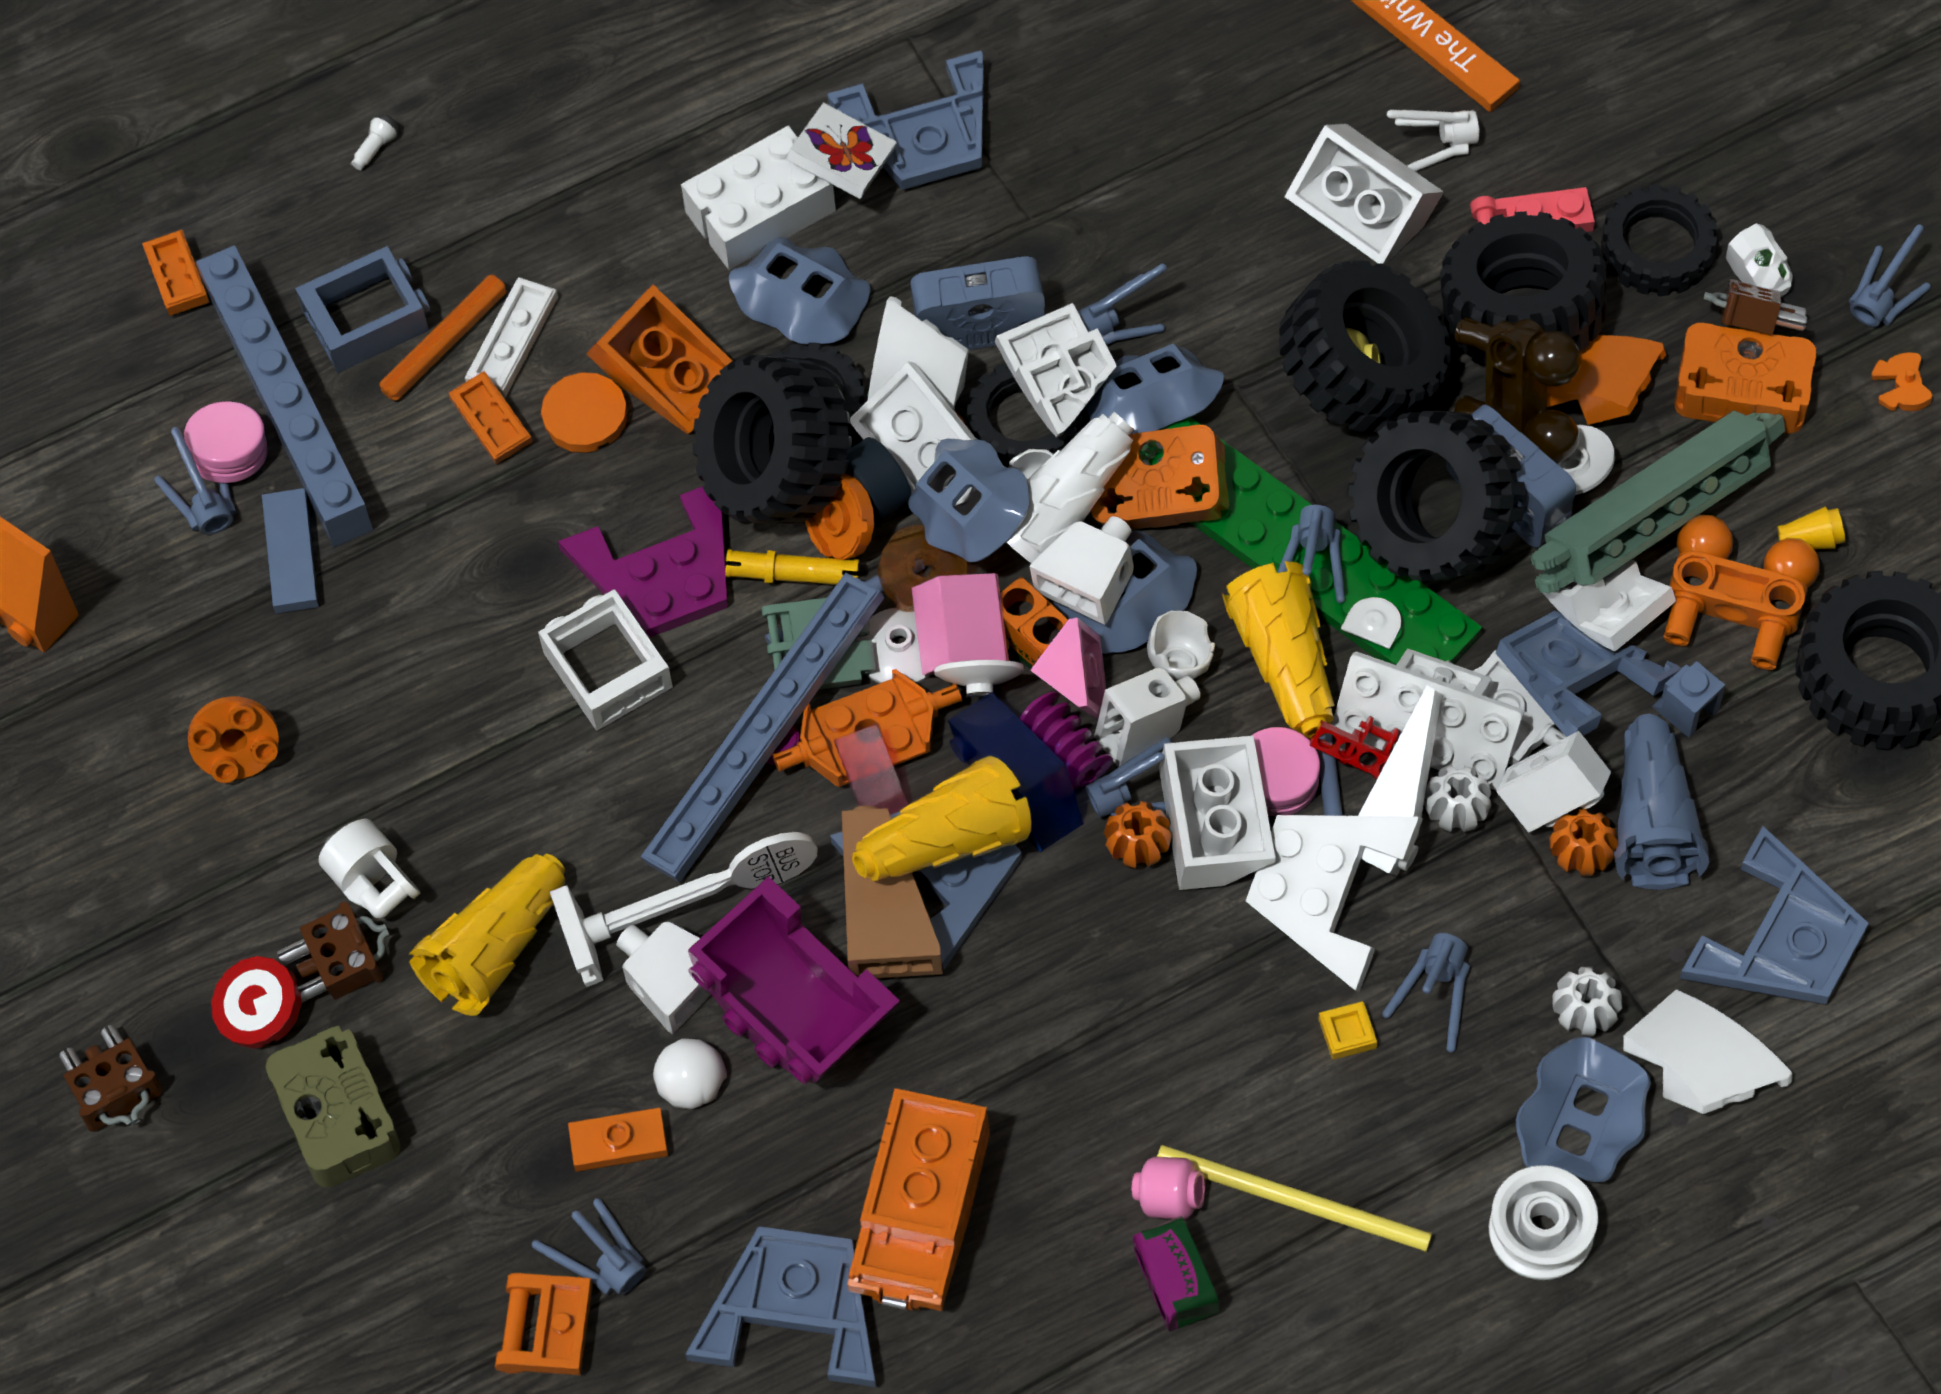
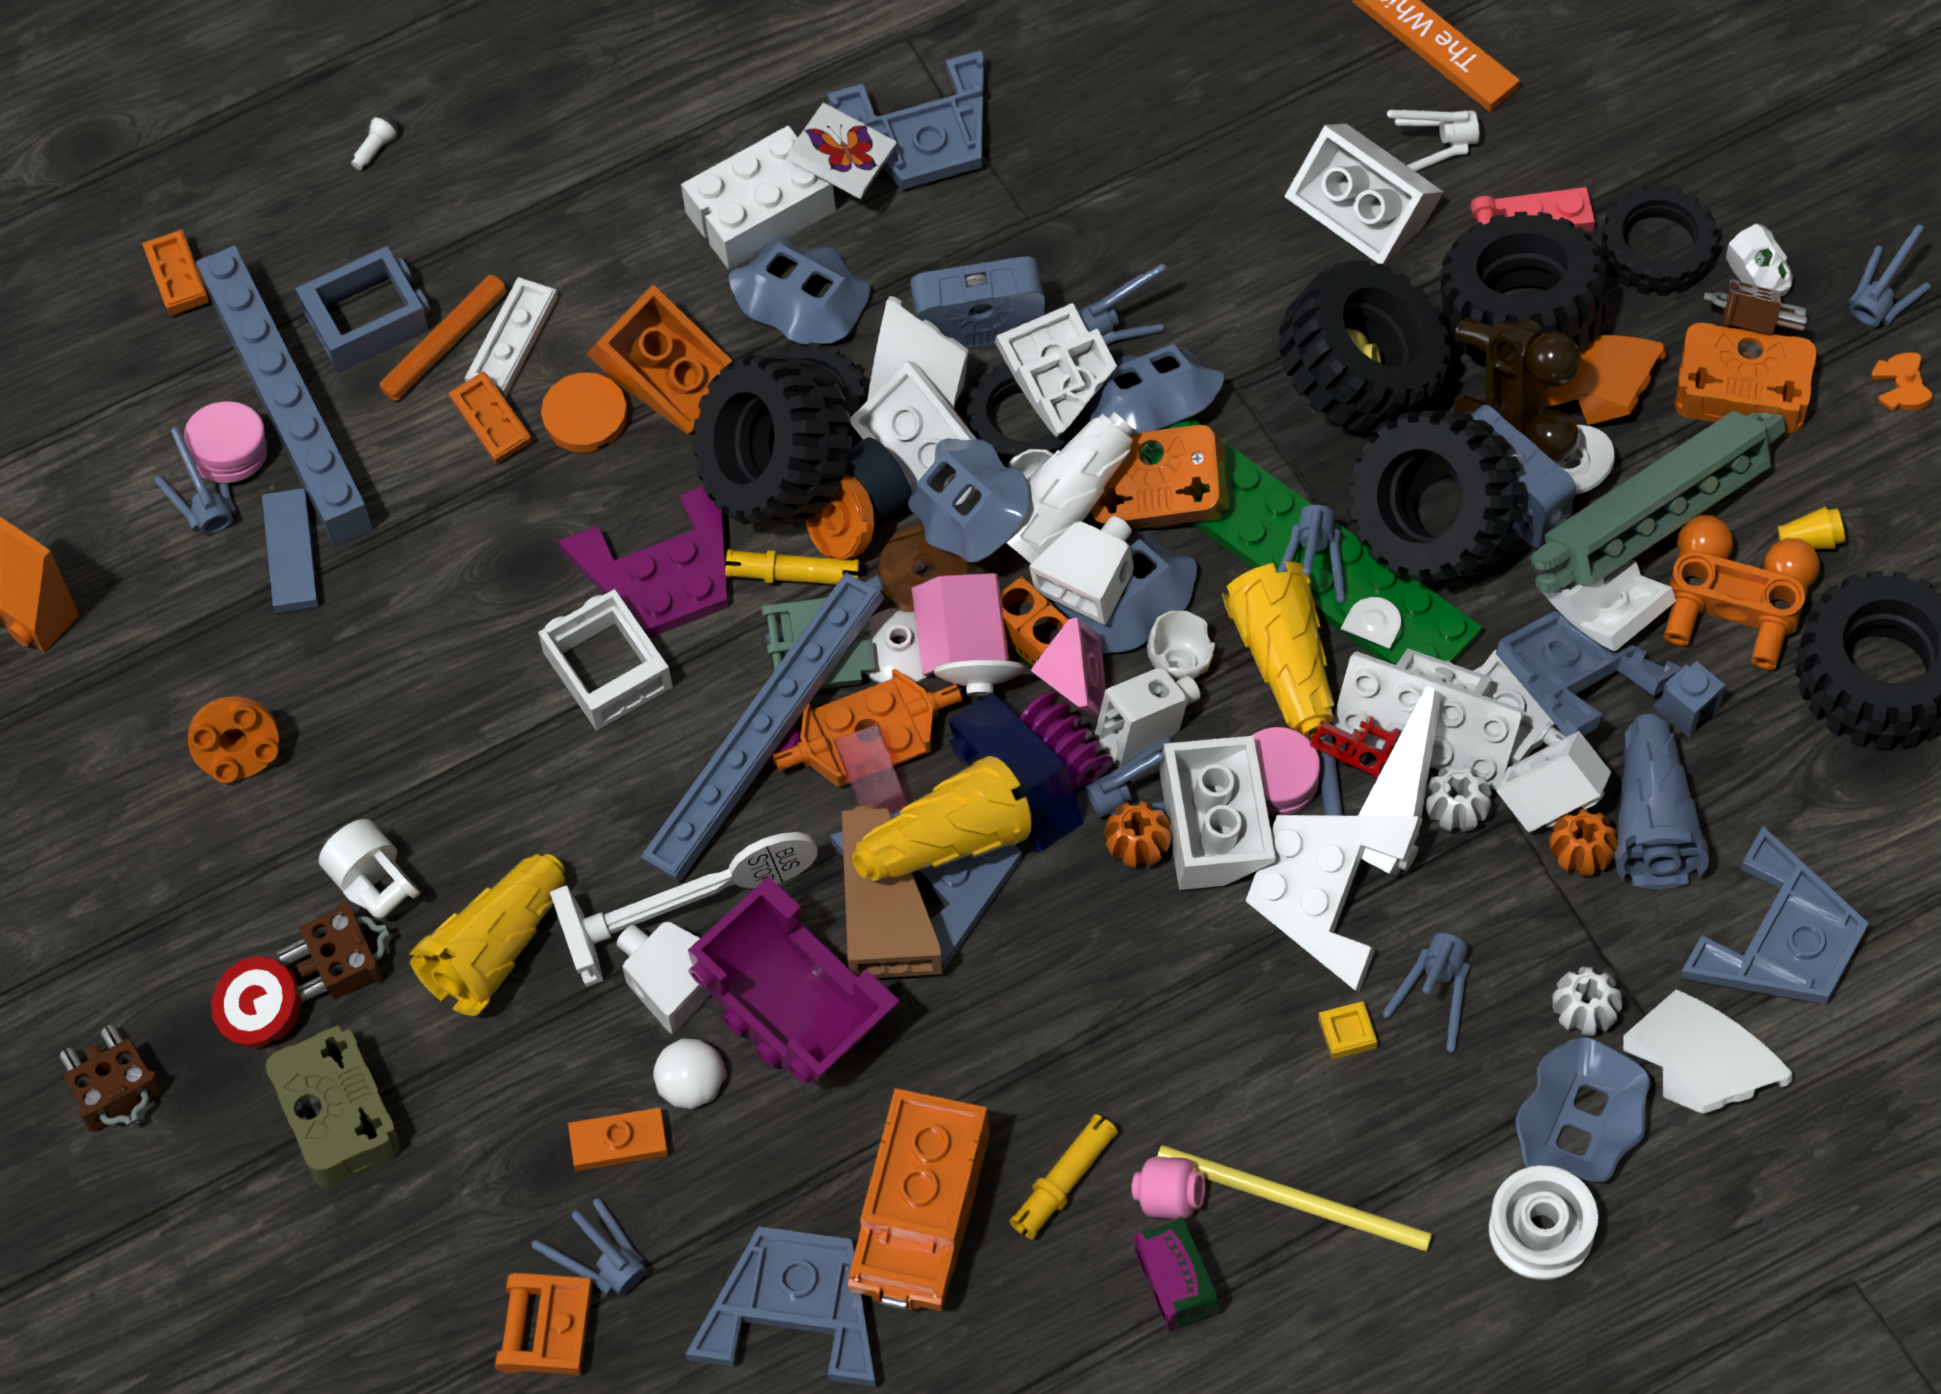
(1052, 1190): none -> yellow pin

